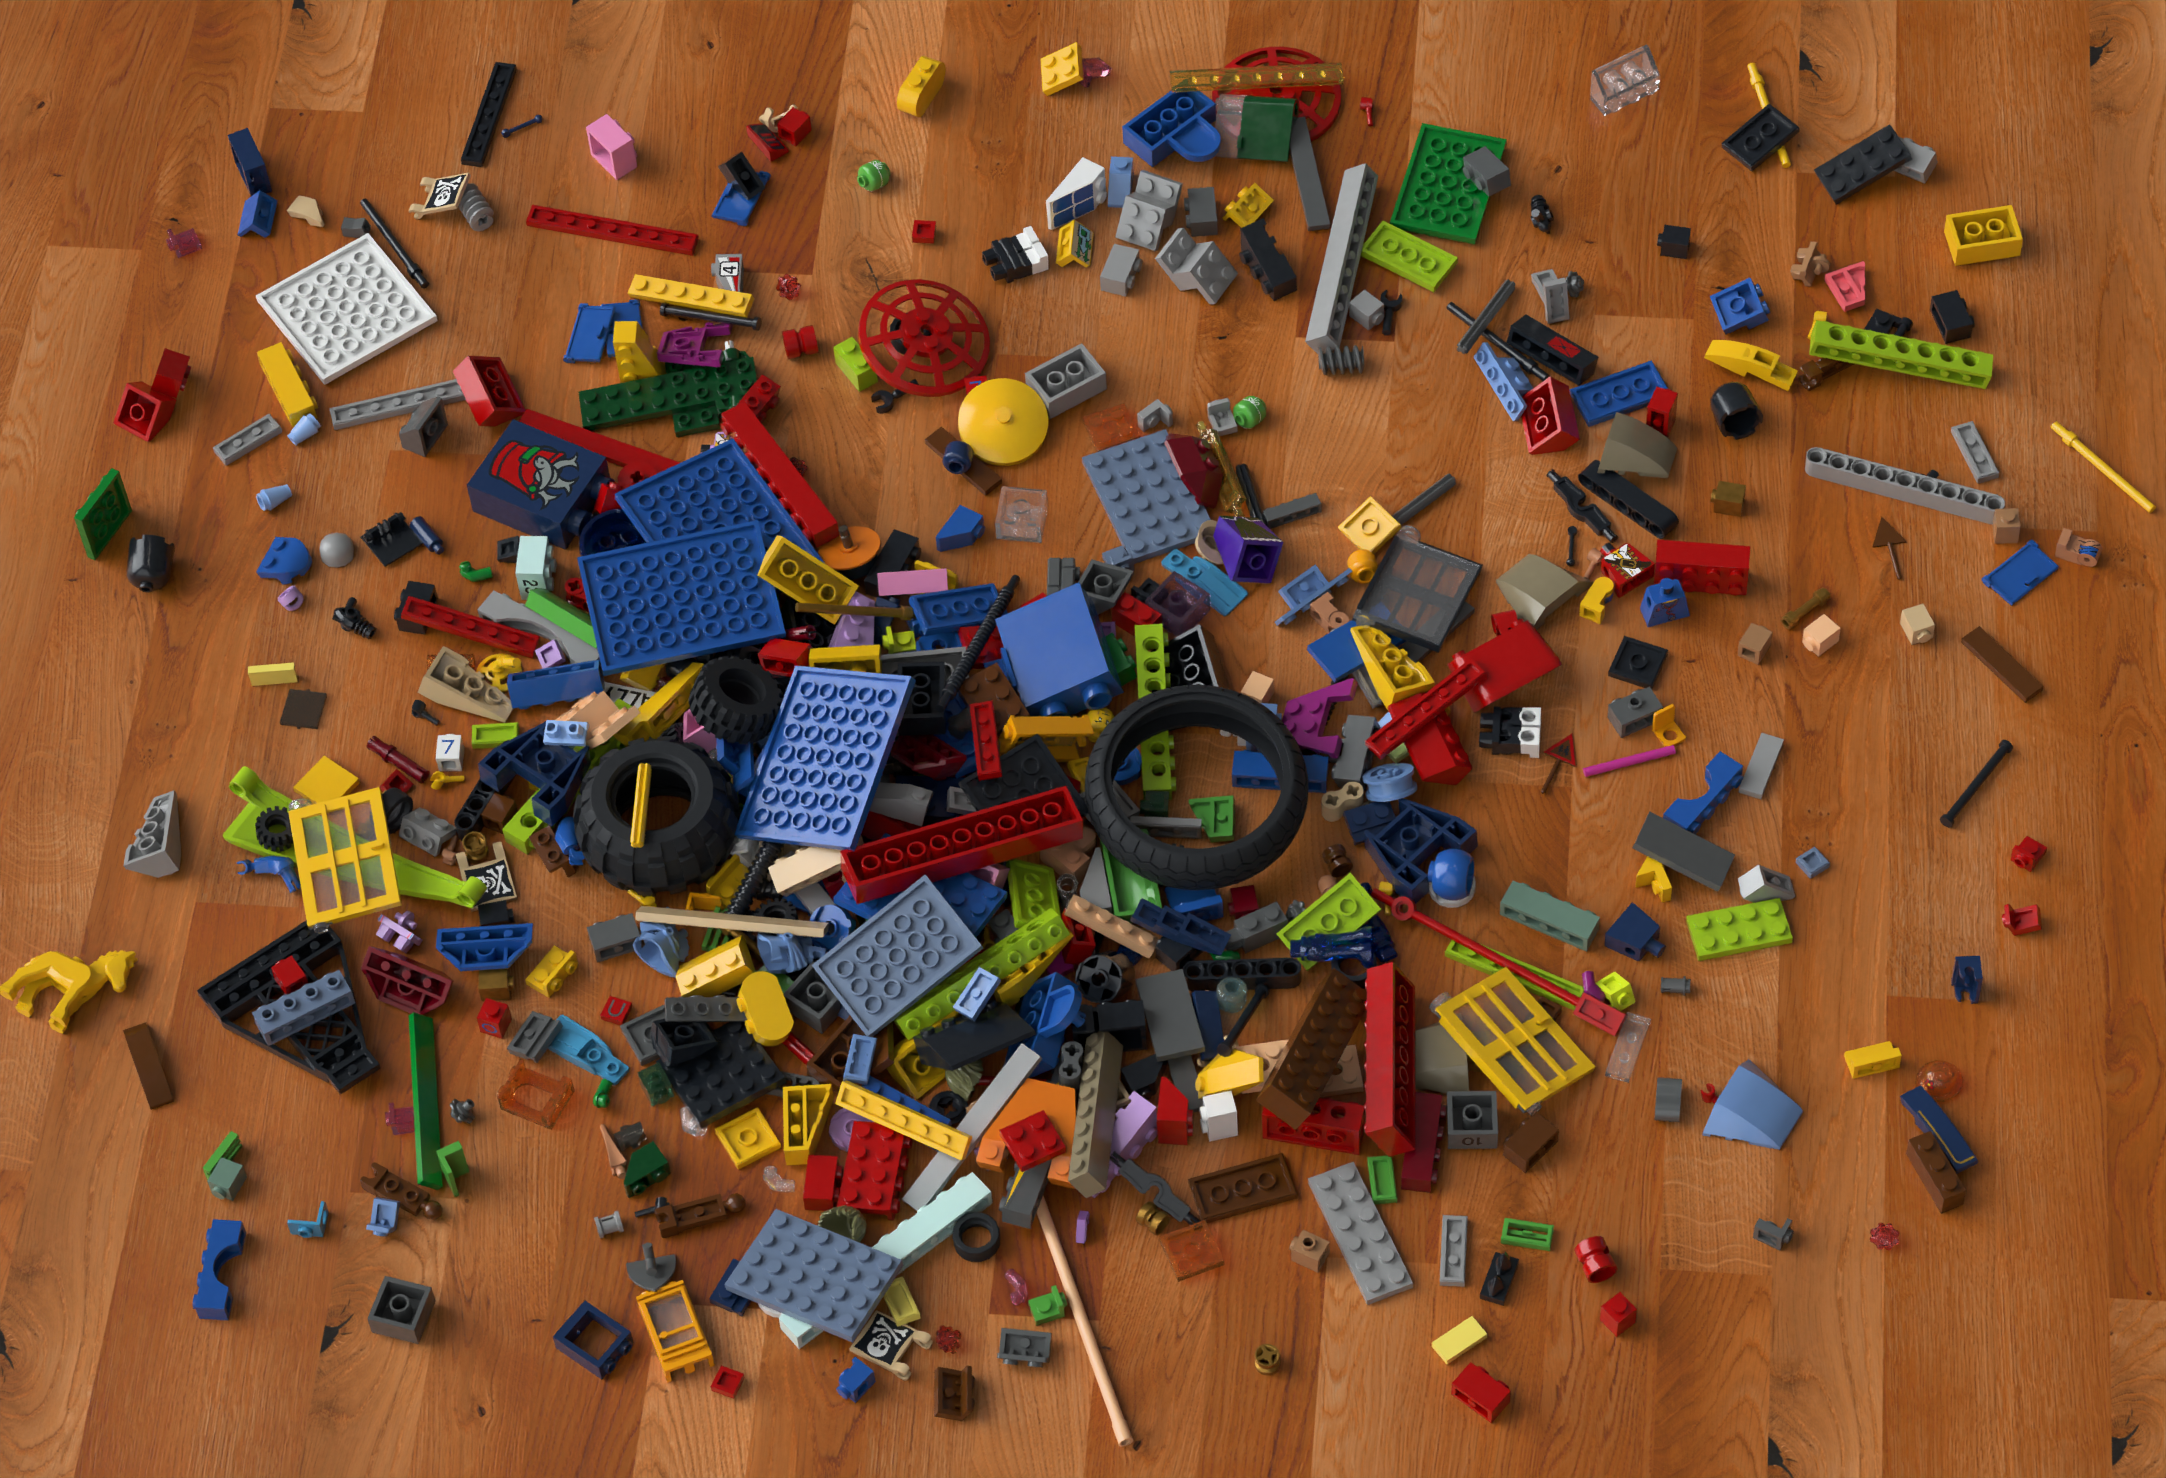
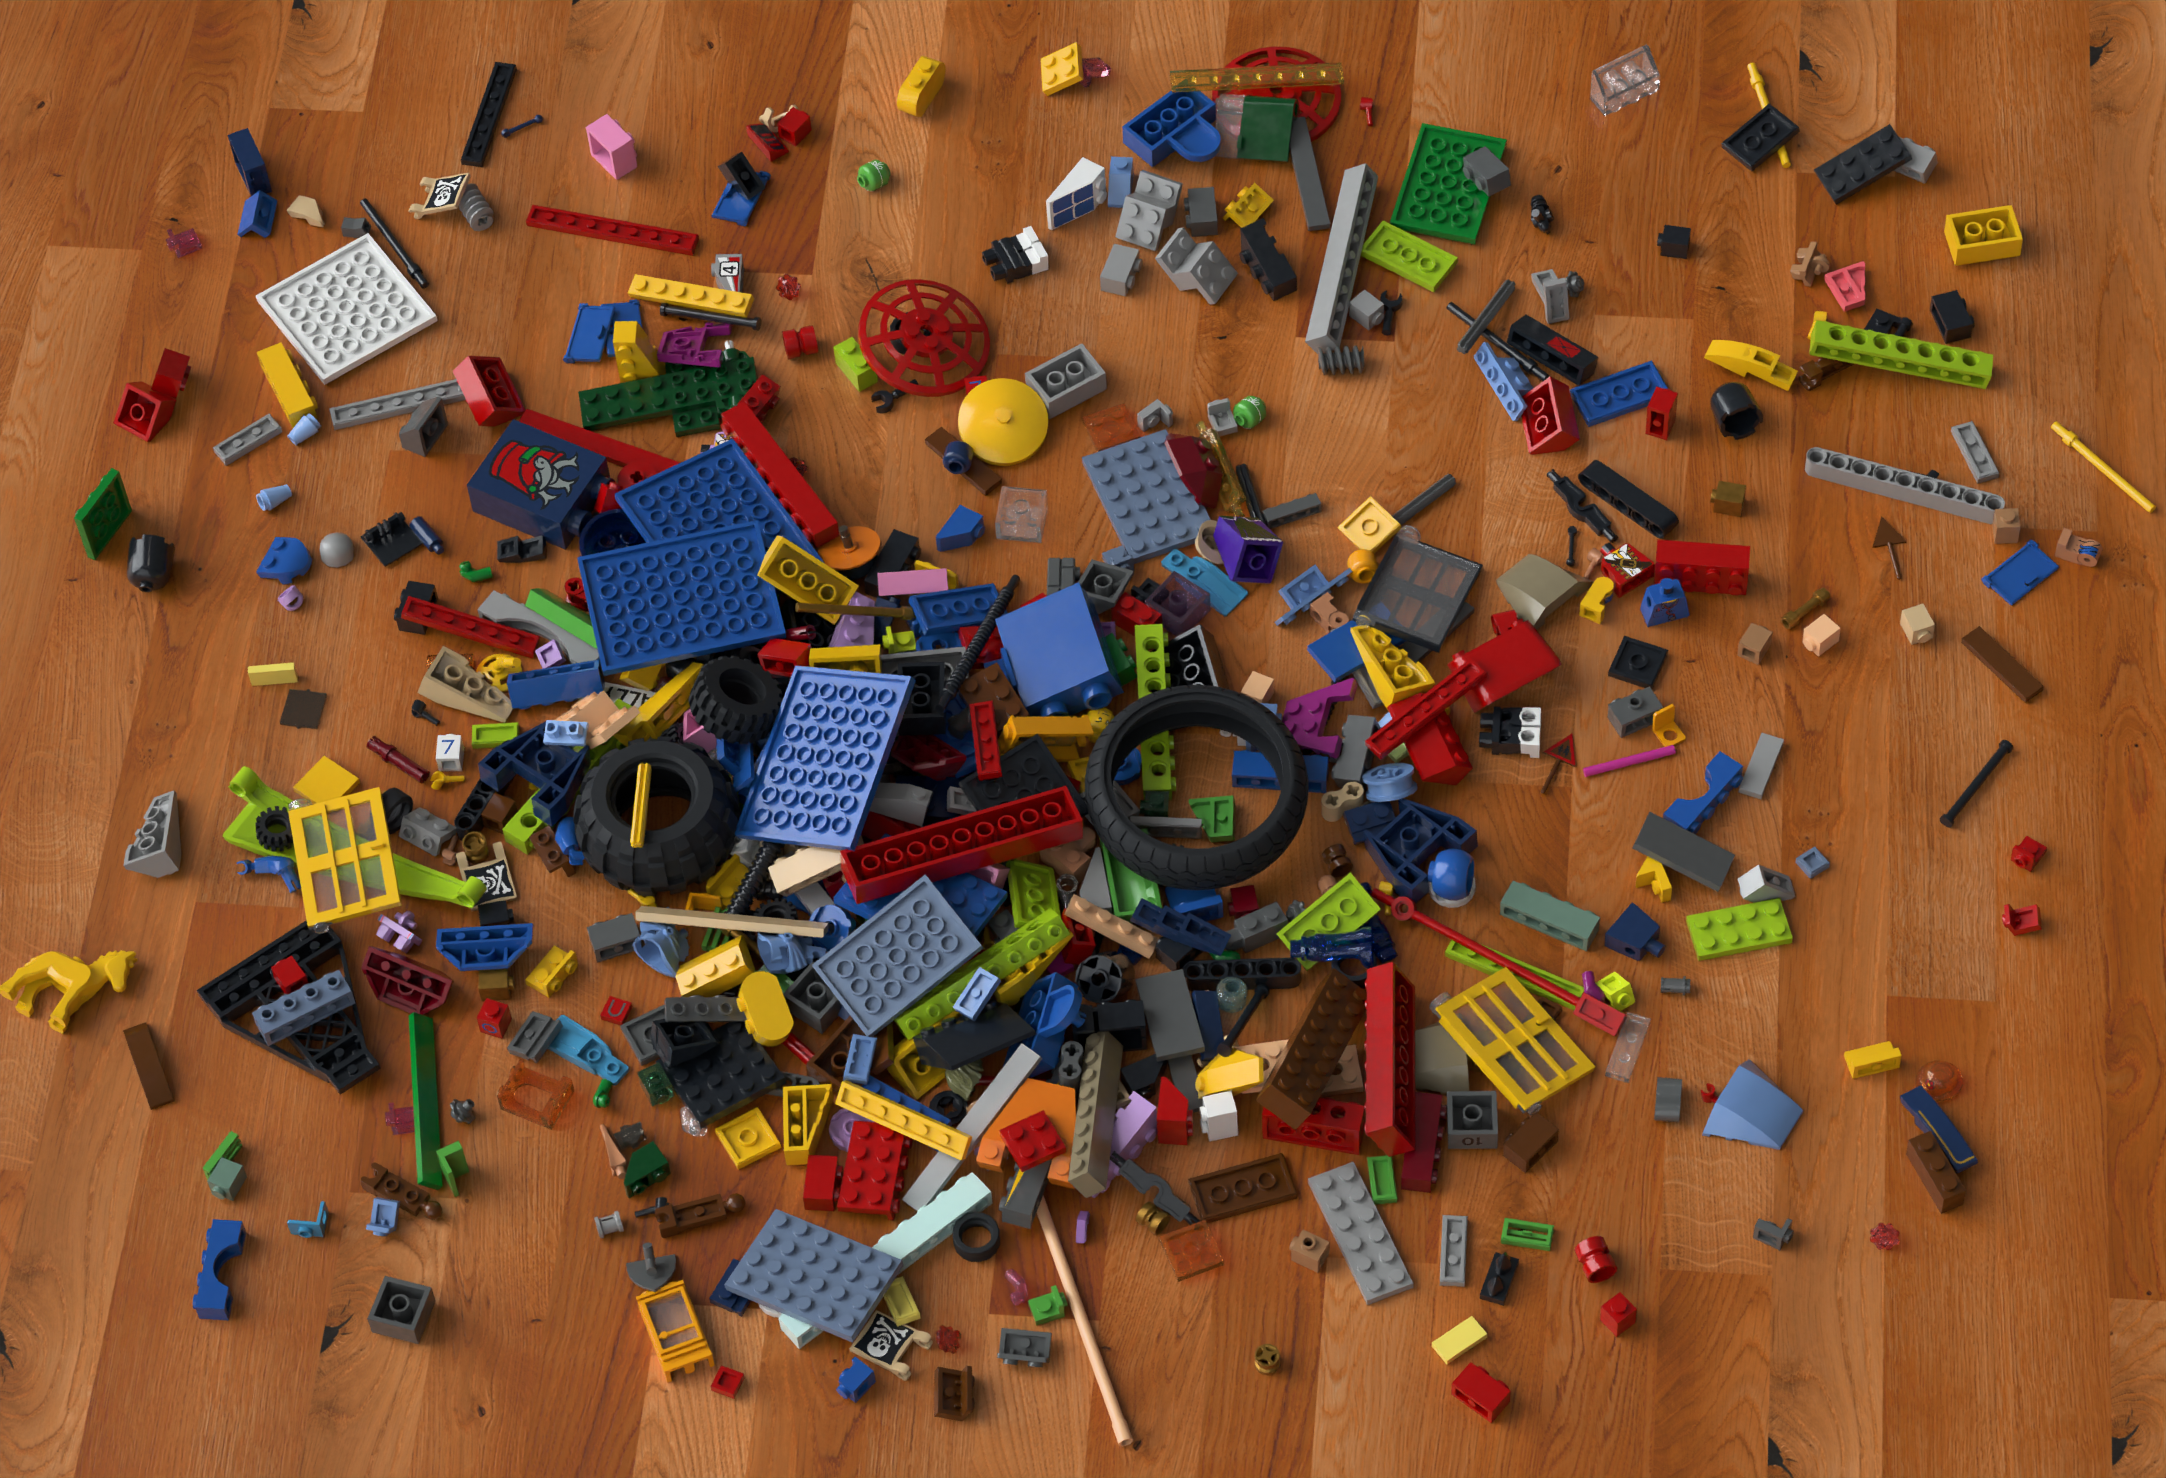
(352, 620): black piece -> none
(397, 780): red slope -> none
(534, 565): light aqua brick -> none
(574, 1327): dark blue window -> none
(775, 1182): clear arm -> none
(845, 1222): olive hair -> none
(924, 231): red plate -> none
(1074, 244): panel -> none
(1637, 448): dark tan wedge -> none
(1740, 306): blue plate -> none
(1967, 977): dark blue hinge -> none

